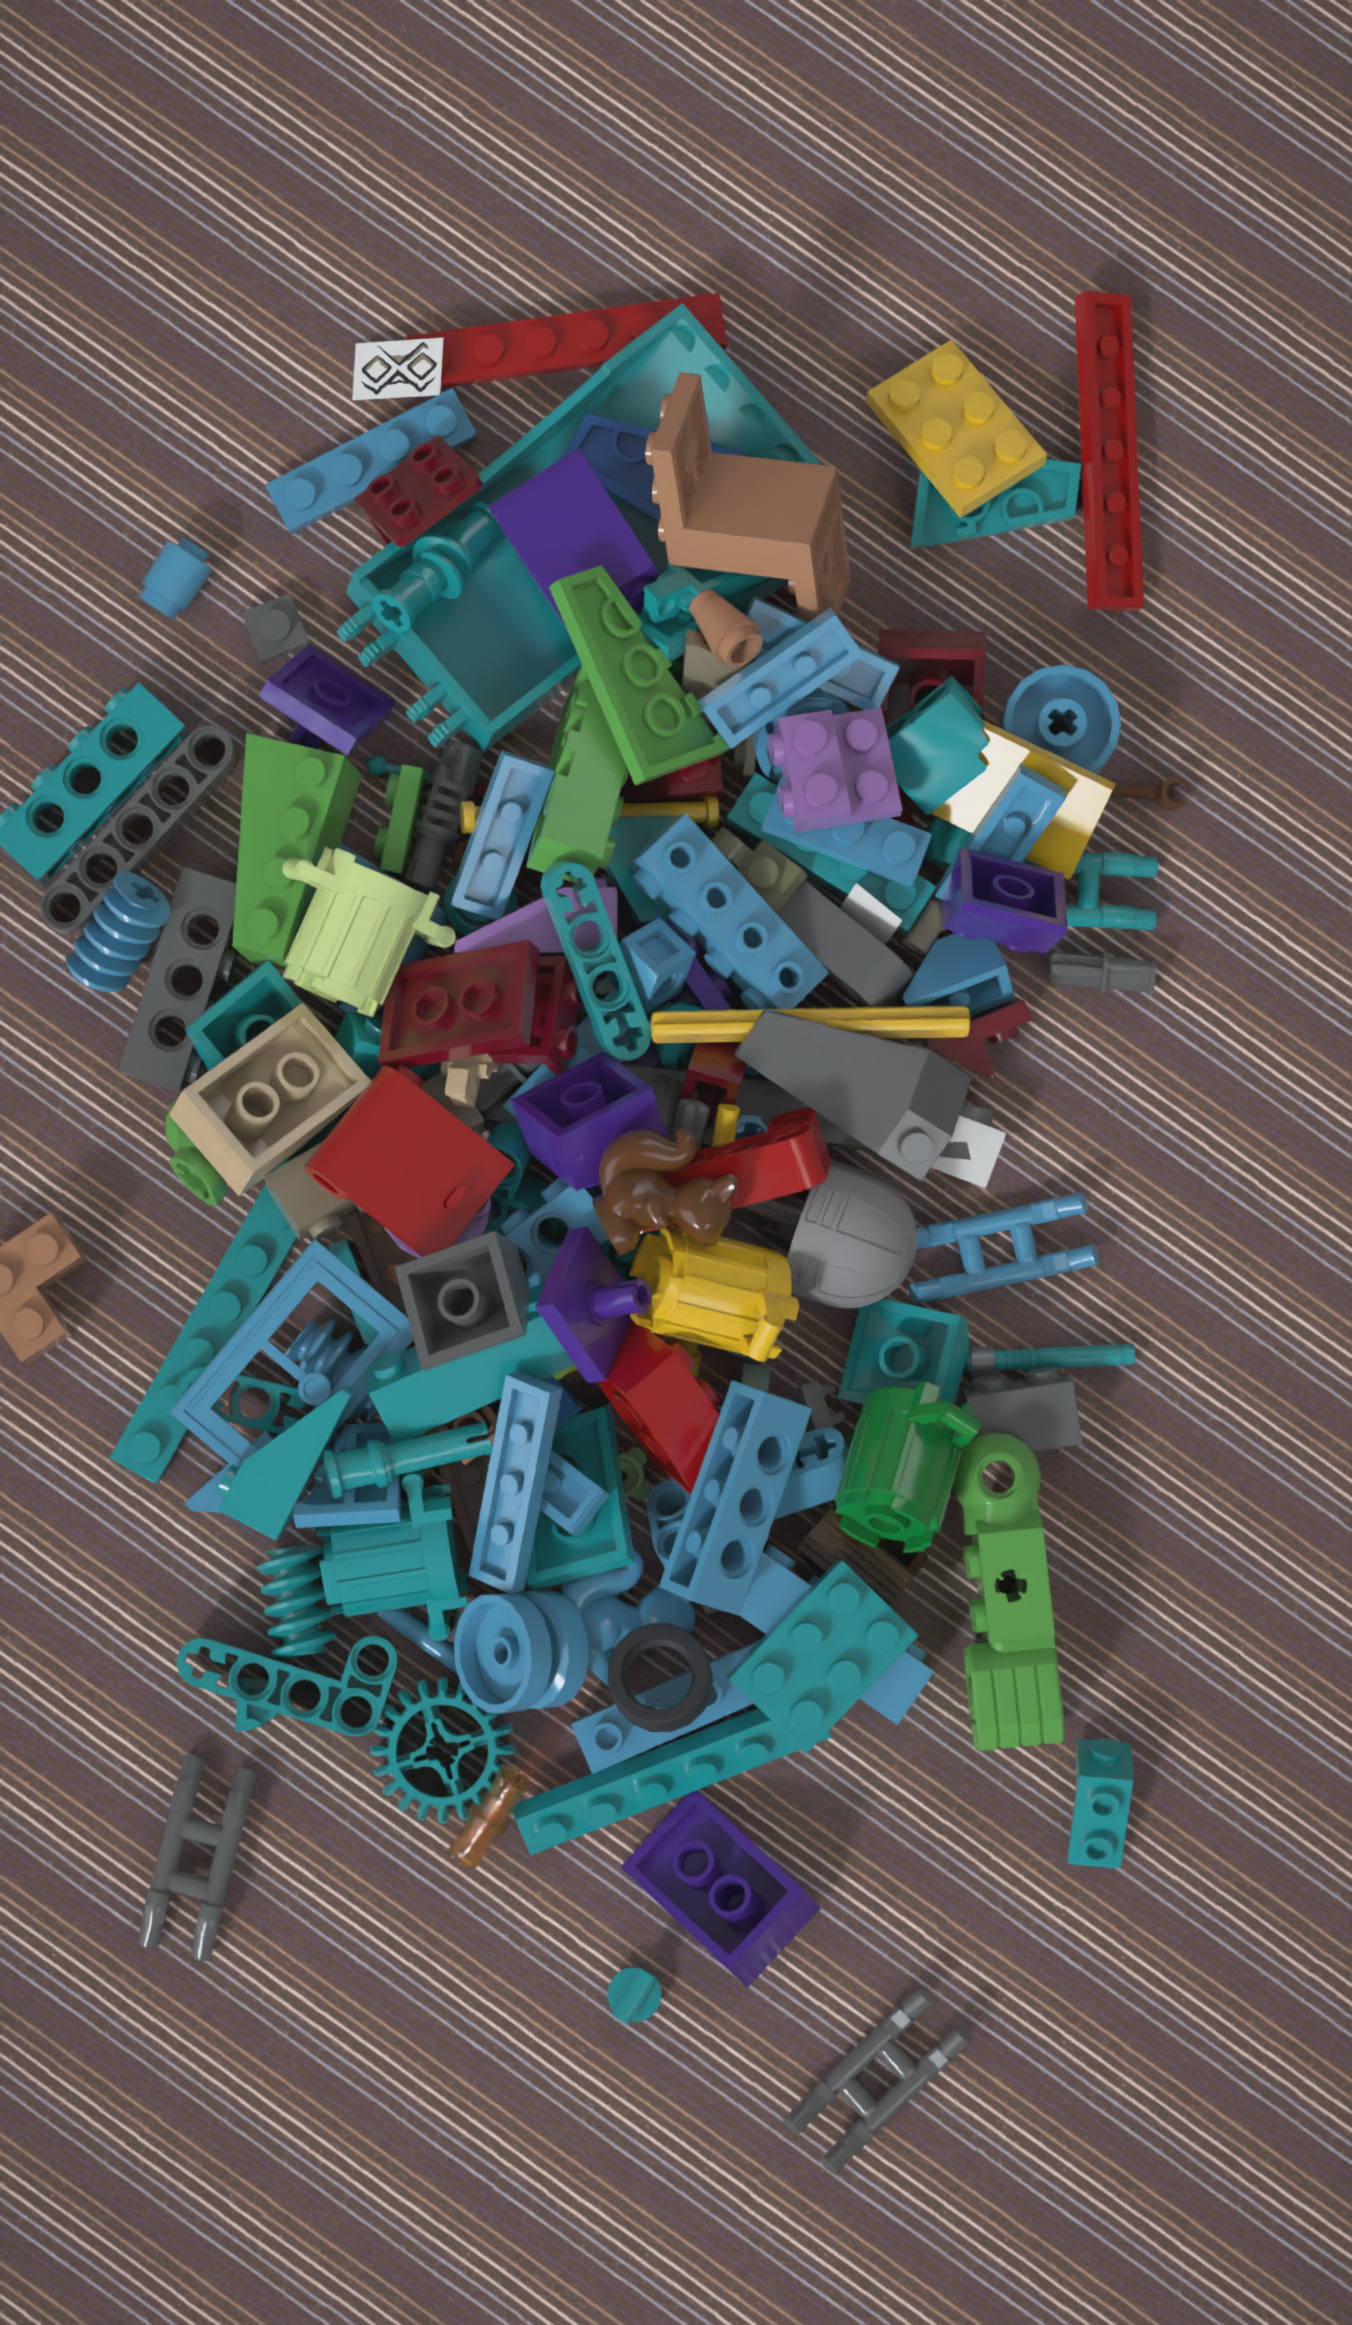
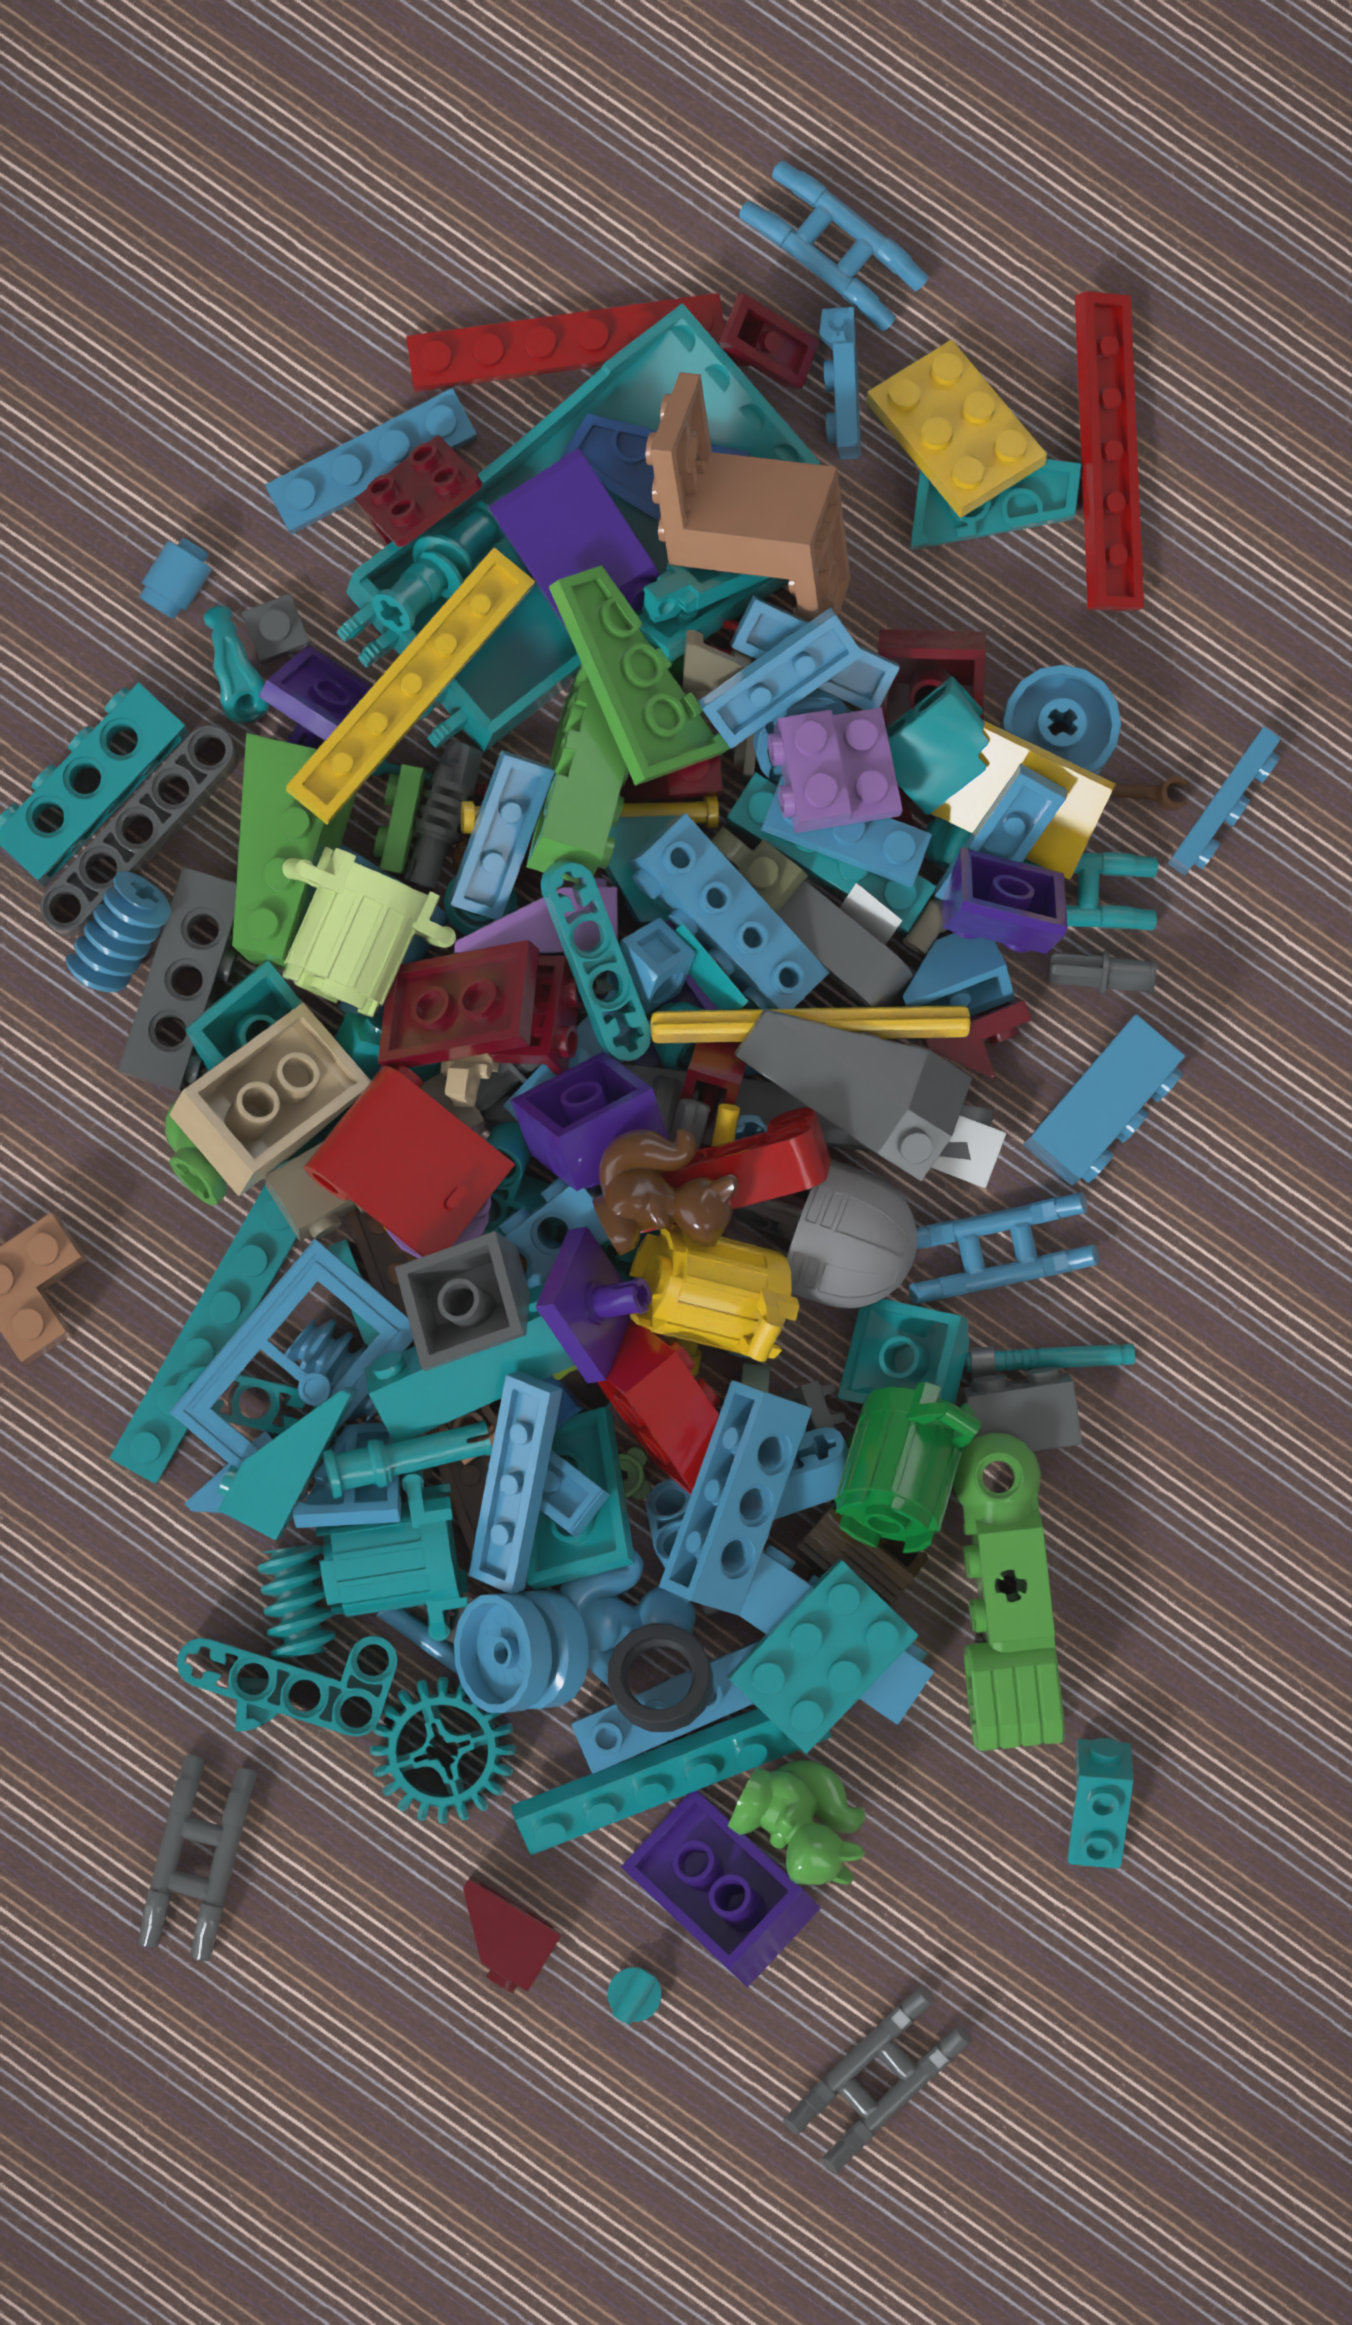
(236, 675): none -> teal piece
(398, 369): white sticker -> none
(410, 686): none -> yellow plate
(490, 1817): clear orange pin -> none
(508, 1936): none -> dark red slope
(710, 976): none -> teal sticker
(727, 630): nougat cone -> none
(768, 343): none -> dark red slope
(786, 1808): none -> bright green animal
(839, 275): none -> dark azure piece
(841, 377): none -> dark azure hinge
(1106, 1103): none -> dark azure brick
(1227, 803): none -> dark azure plate

